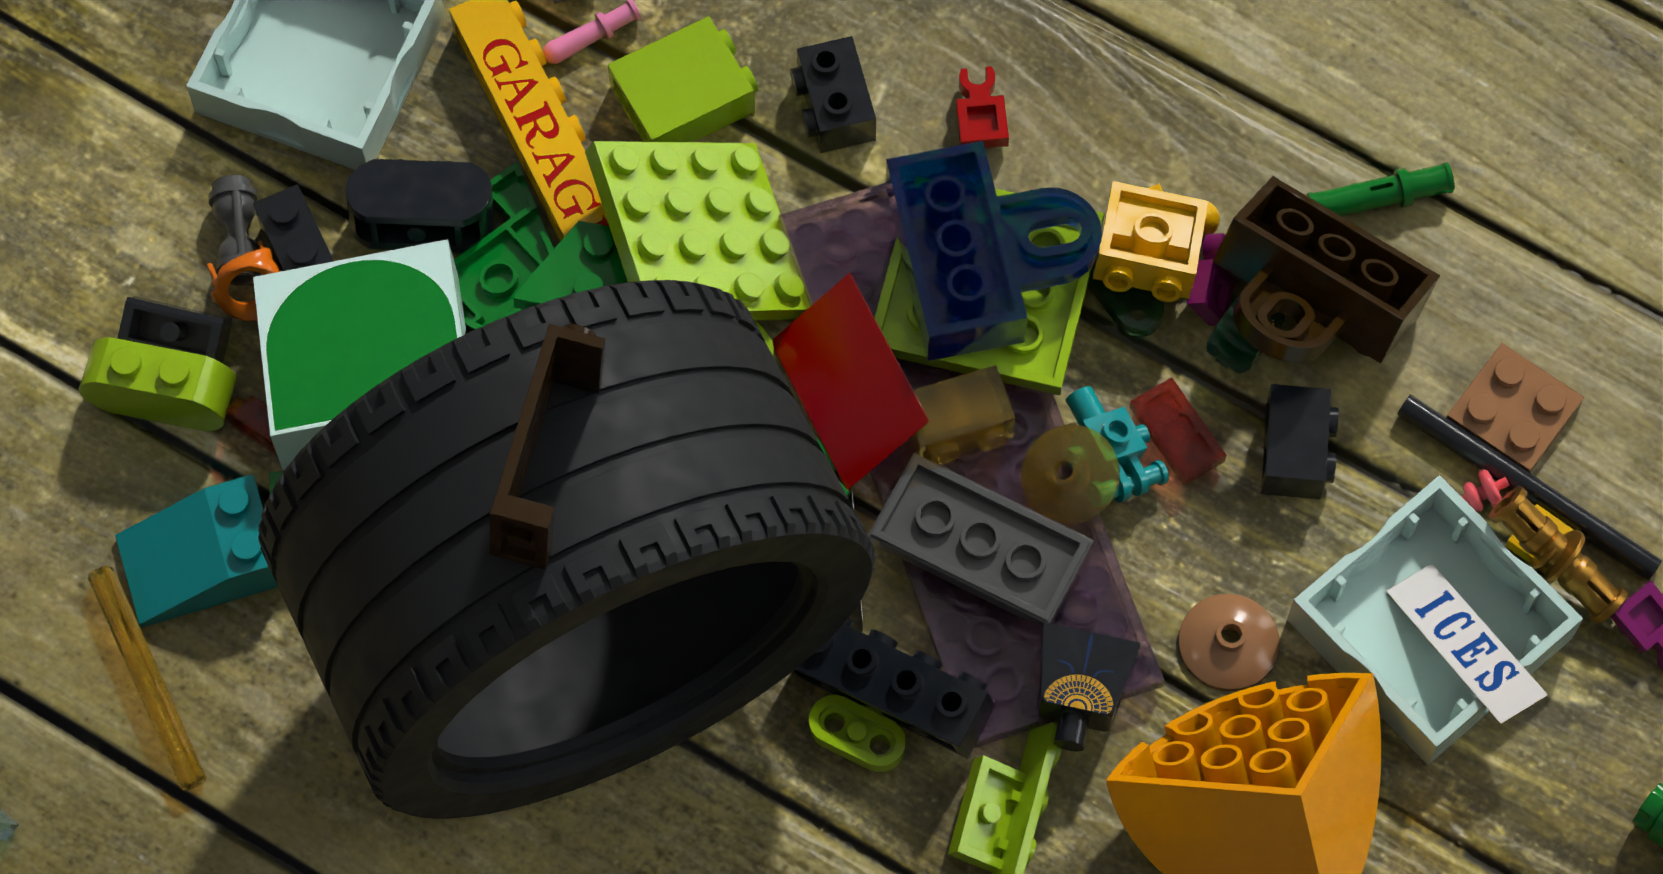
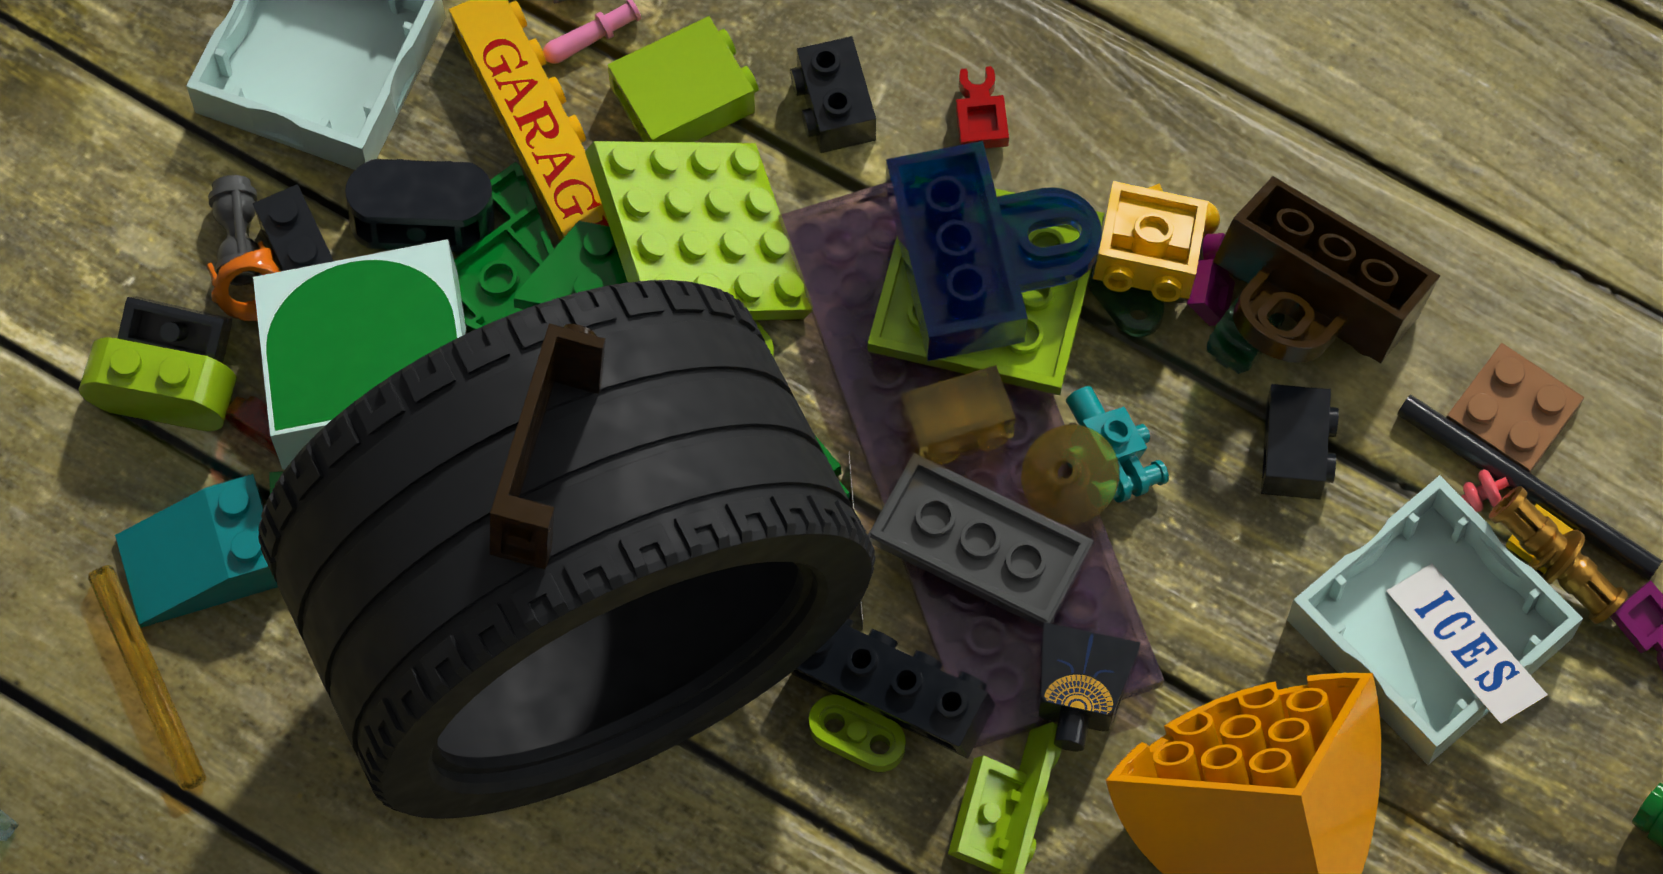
(849, 381): red sticker -> none
(1178, 431): clear red plate -> none
(1222, 663): medium nougat dish -> none
(1399, 188): green pin -> none

